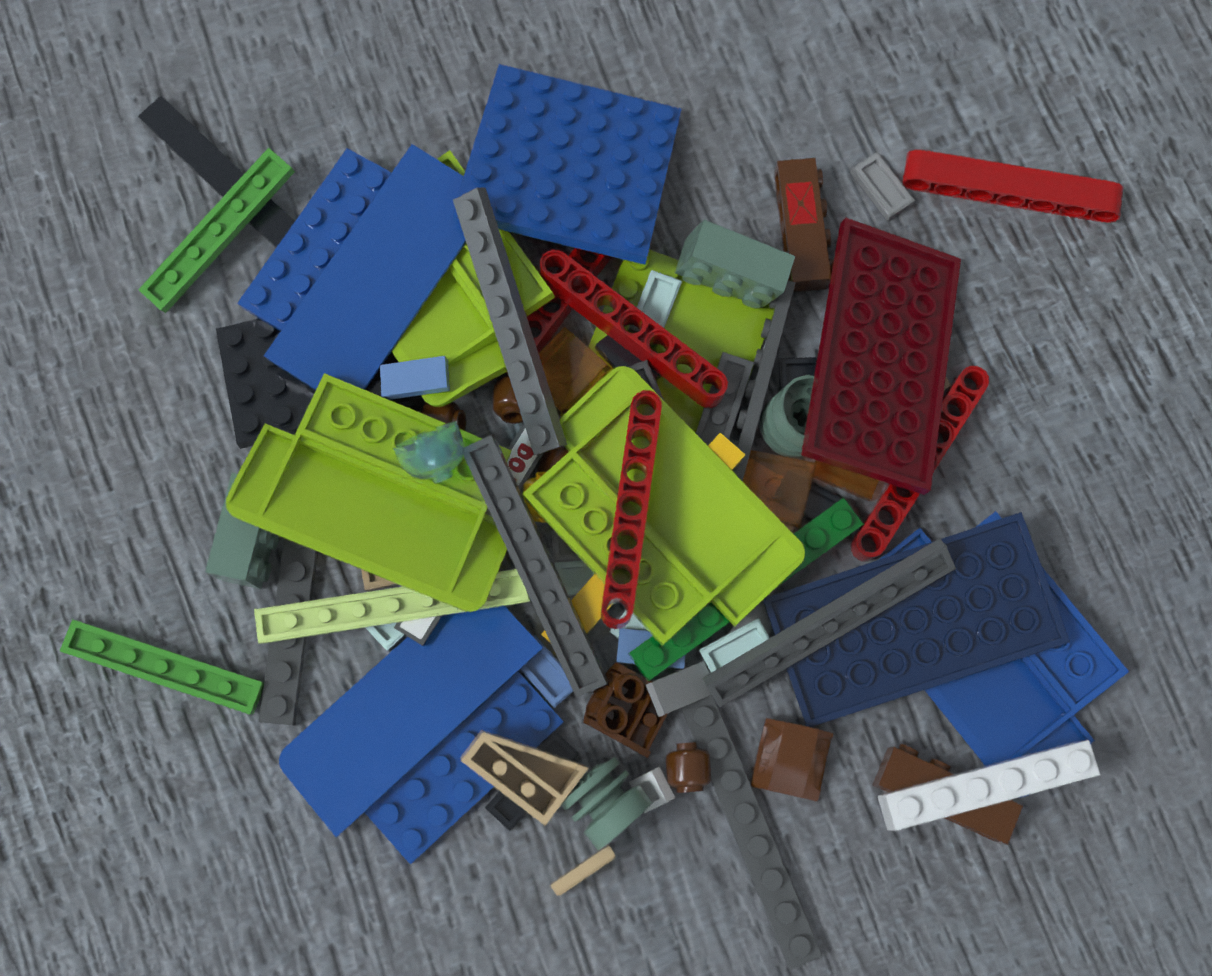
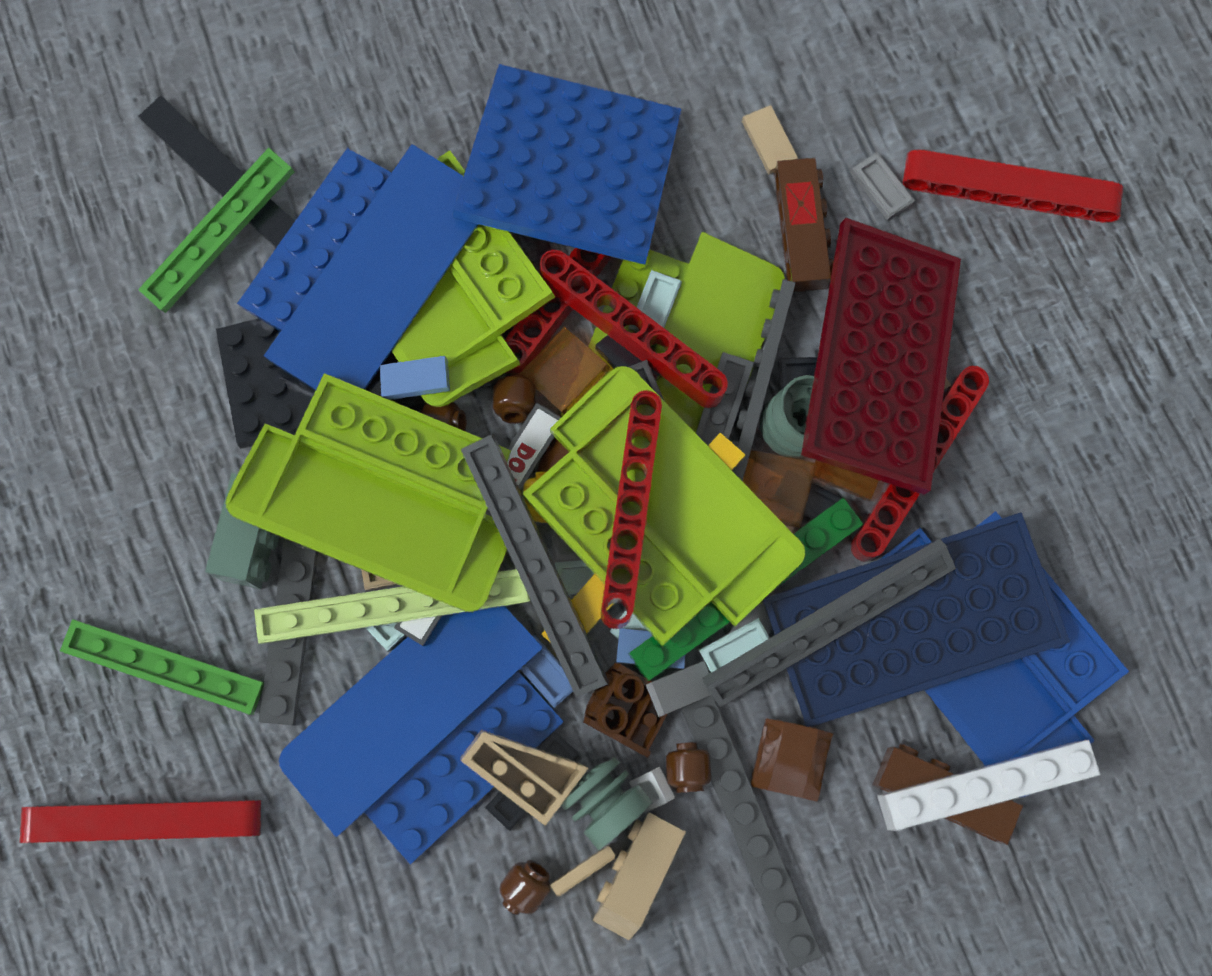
(140, 821): none -> red beam
(432, 453): clear light blue cylinder -> none
(509, 321): dark grey plate -> none
(525, 887): none -> reddish brown head
(638, 875): none -> tan wedge
(734, 265): sand green brick -> none
(768, 137): none -> tan tile

